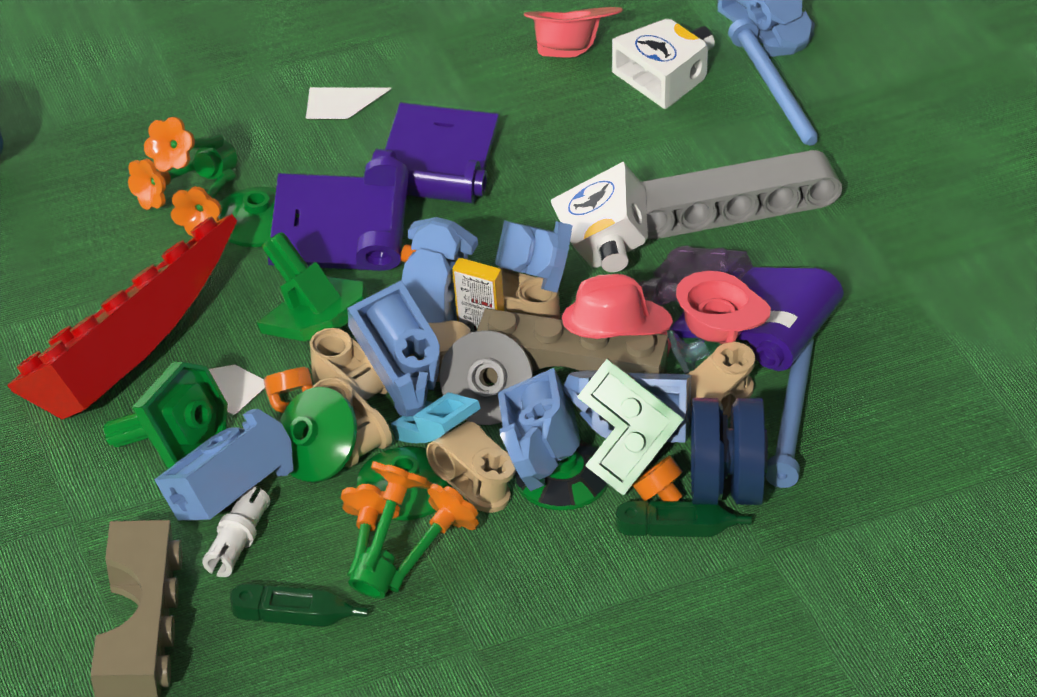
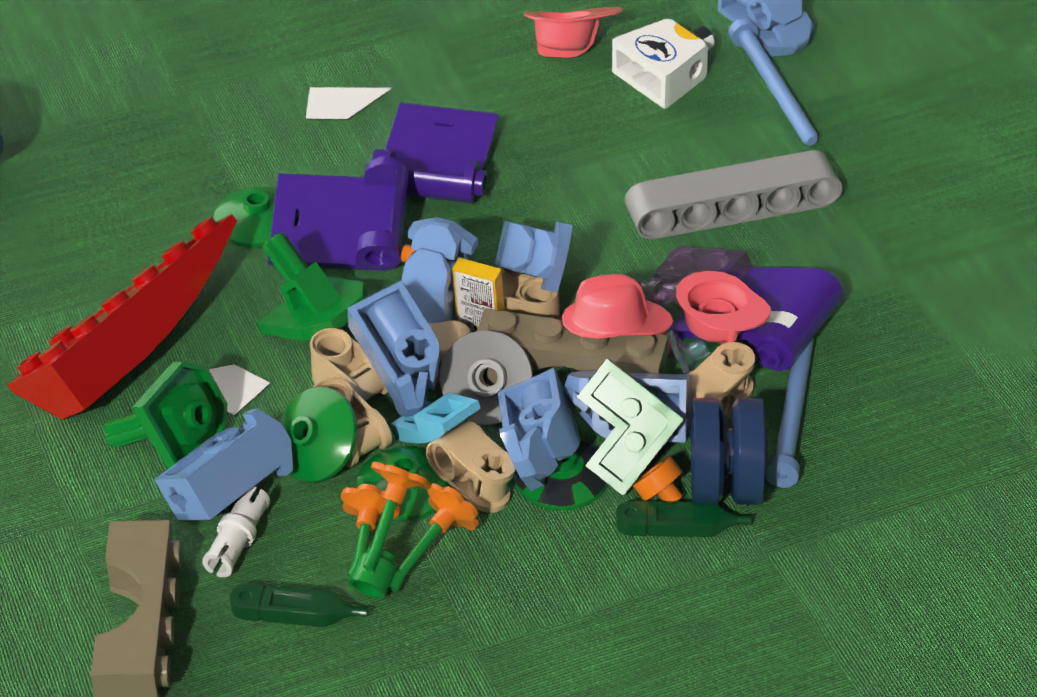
(170, 149): orange plant -> none
(286, 382): orange tile -> none
(606, 217): white torso -> none

